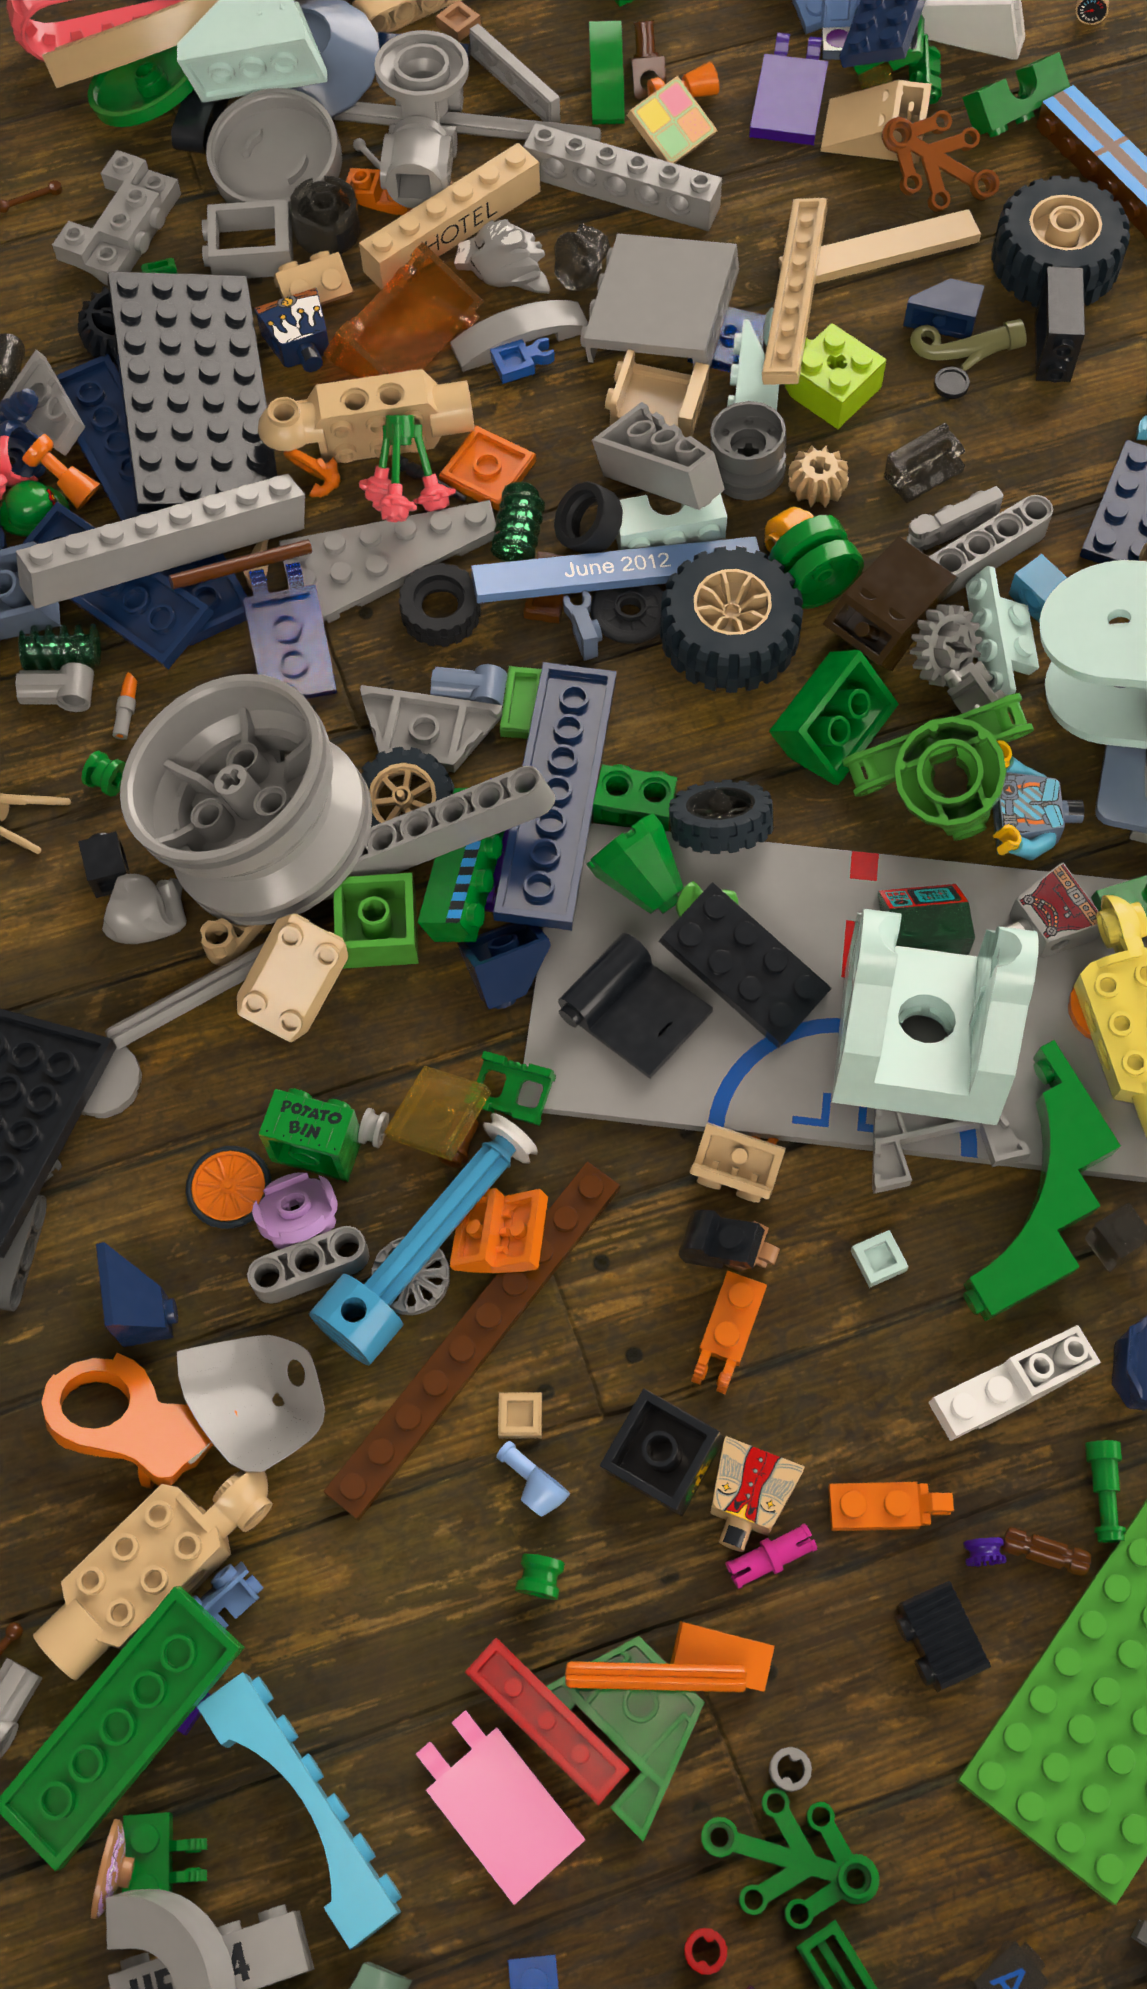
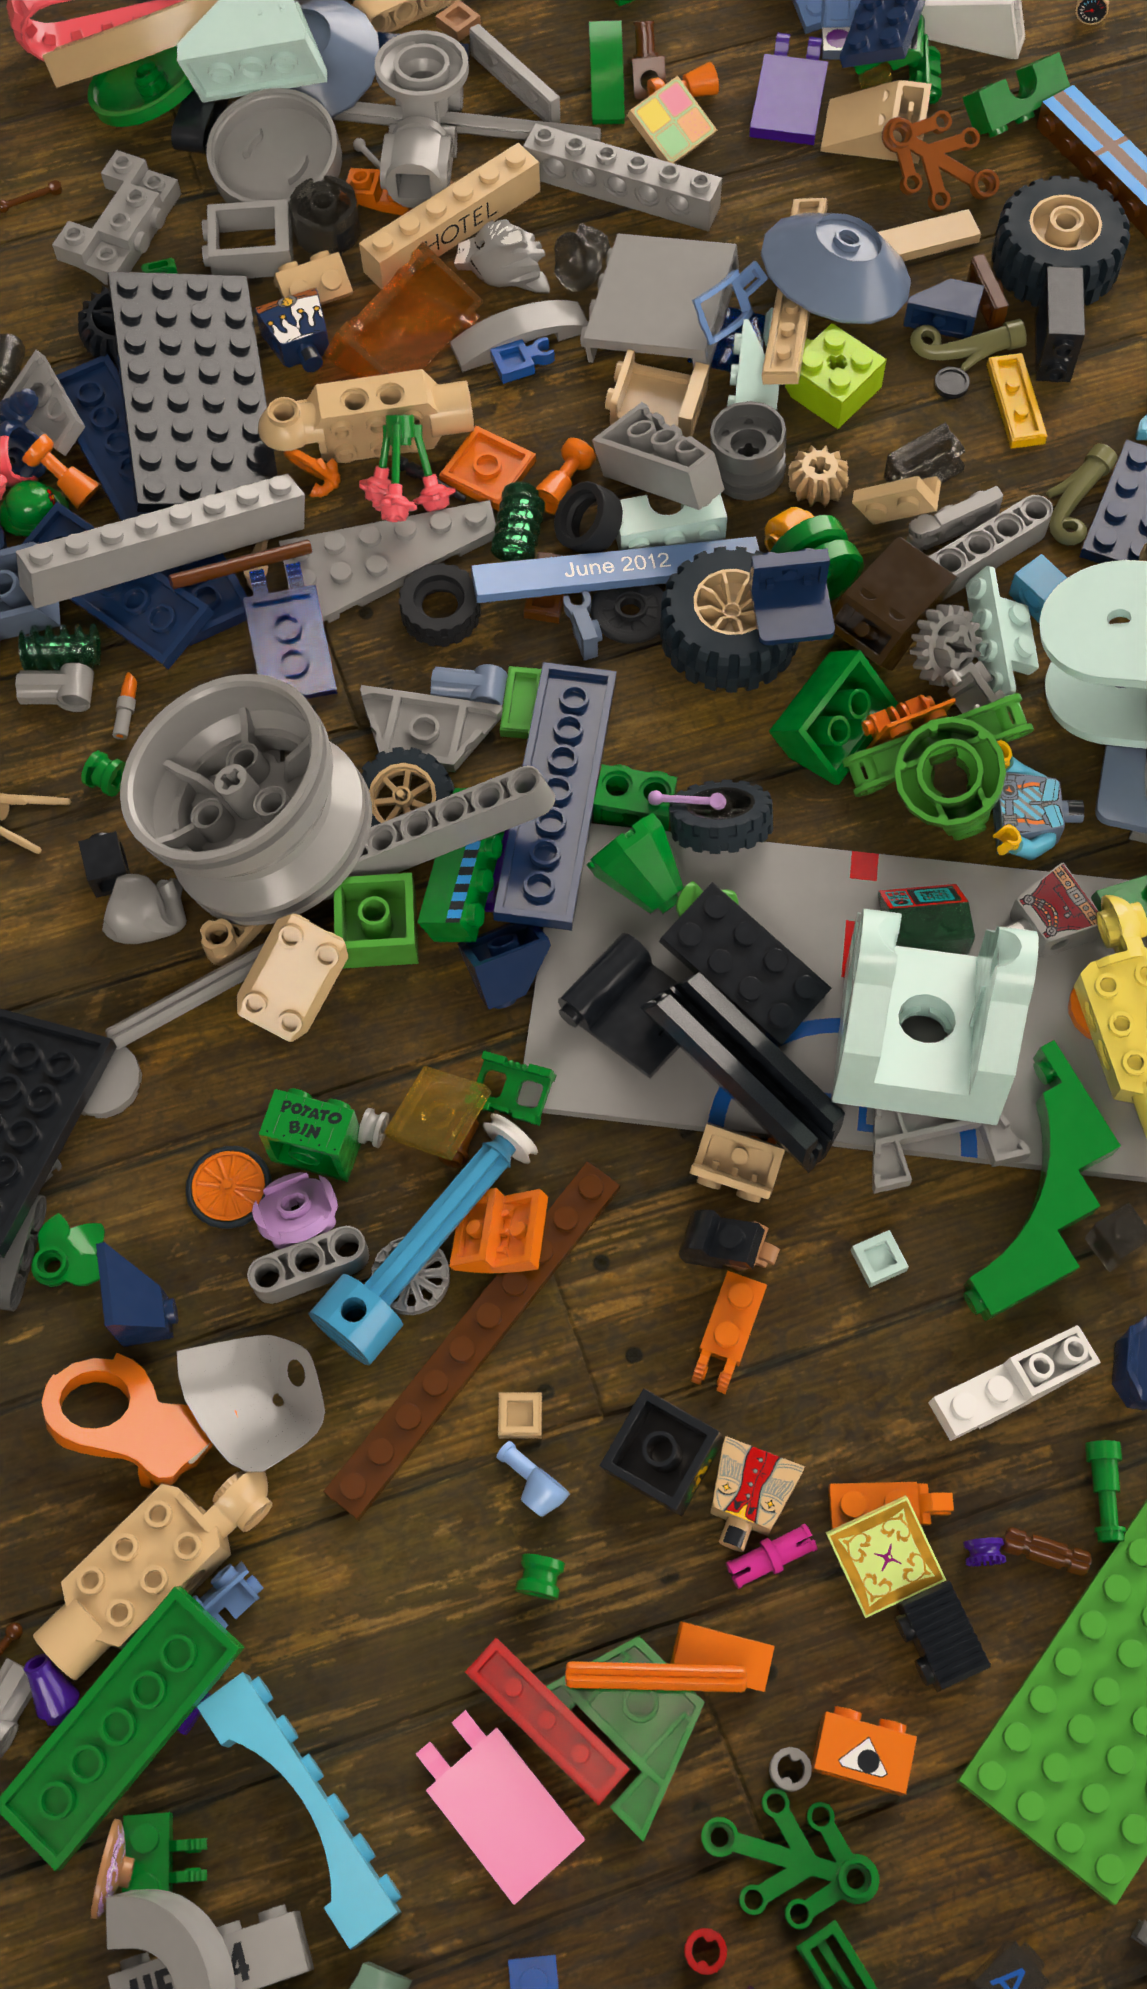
(50, 1689): none -> dark purple cone
(72, 1248): none -> green plate
(577, 456): none -> orange piece
(717, 800): none -> lavender hinge
(739, 281): none -> medium blue sword
(748, 1067): none -> black piece
(791, 596): none -> dark blue bracket
(836, 267): none -> sand blue dish
(863, 1751): none -> orange brick
(885, 1556): none -> tile
(898, 499): none -> tan bracket
(904, 719): none -> orange hinge
(993, 303): none -> reddish brown plate
(1016, 400): none -> yellow tile
(1096, 464): none -> olive plant

